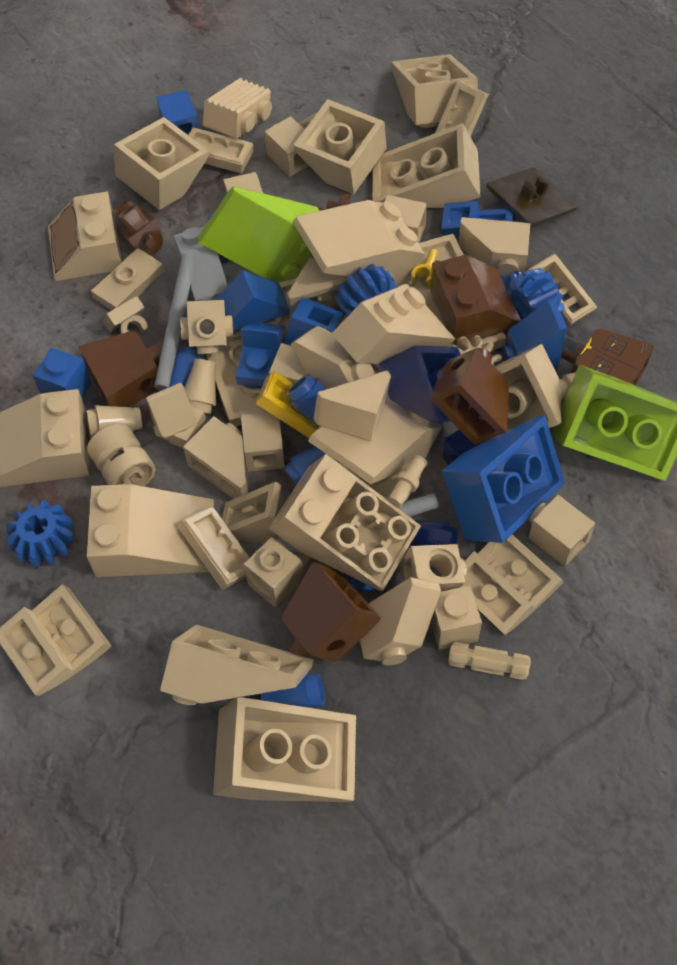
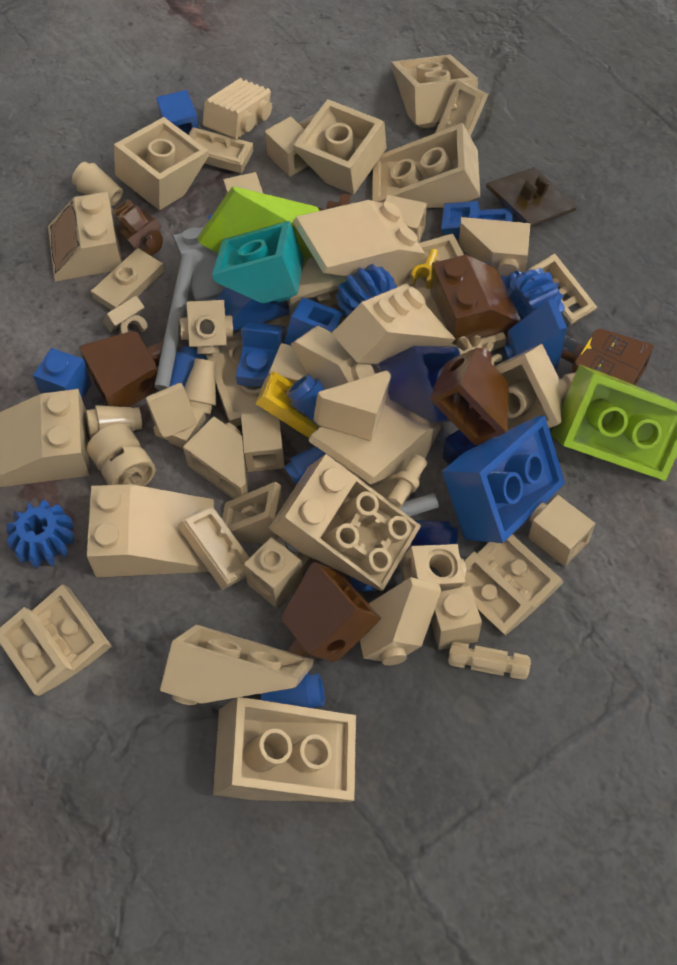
(91, 180): none -> tan cone
(261, 263): none -> teal slope

